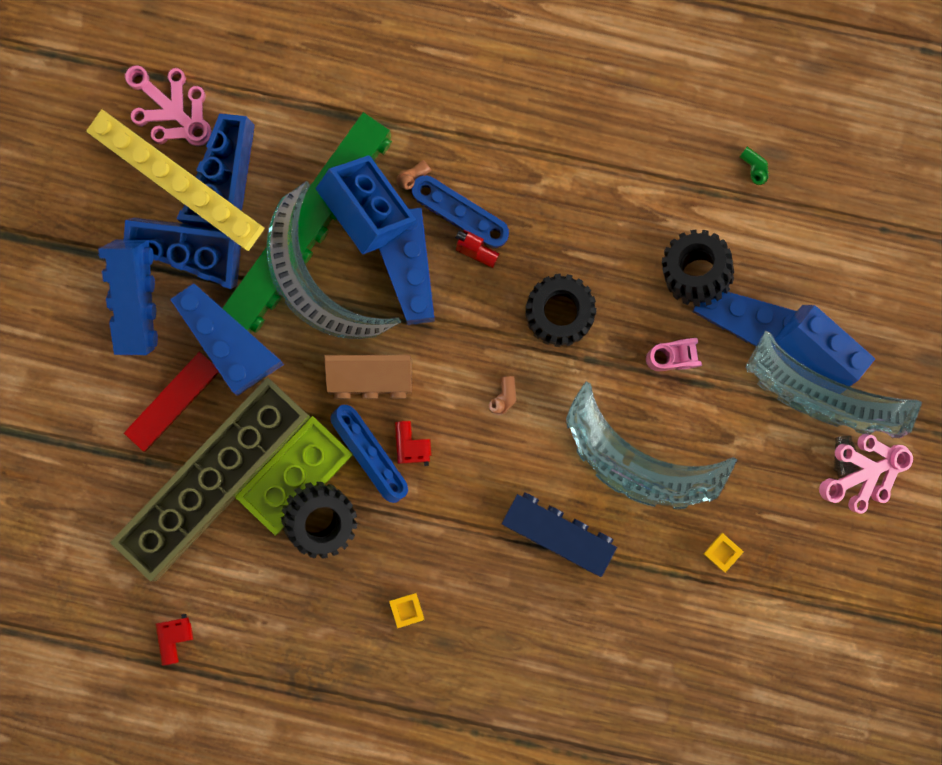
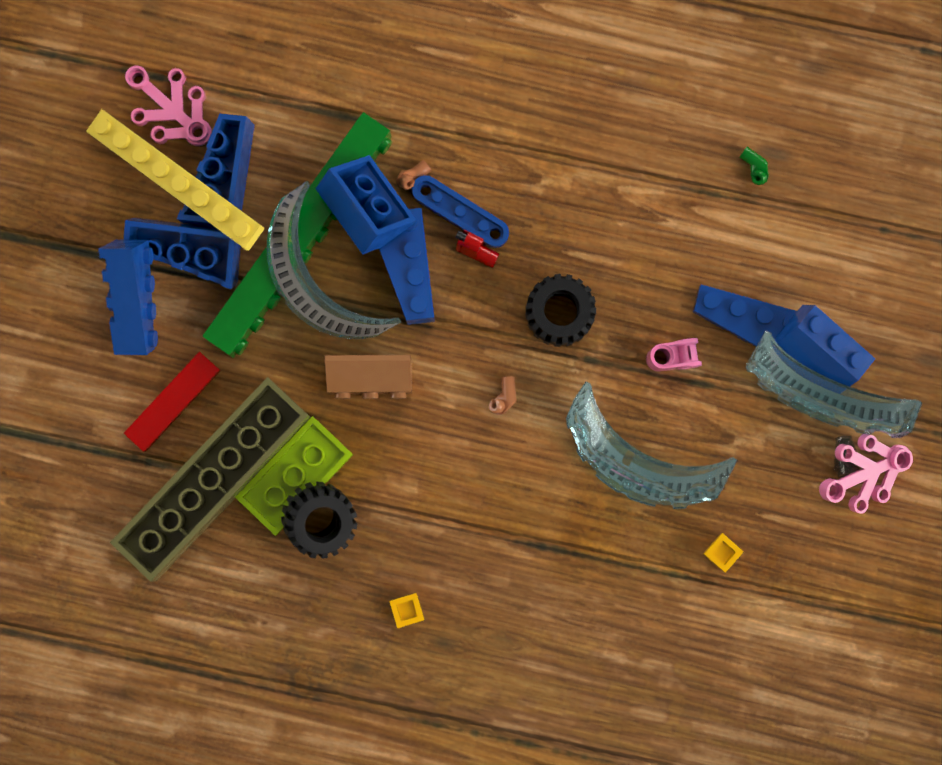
(171, 633): red piece -> none
(229, 345): blue wedge -> none
(369, 453): blue plate -> none
(411, 450): red piece -> none
(559, 535): dark blue brick -> none
(690, 249): black tyre -> none

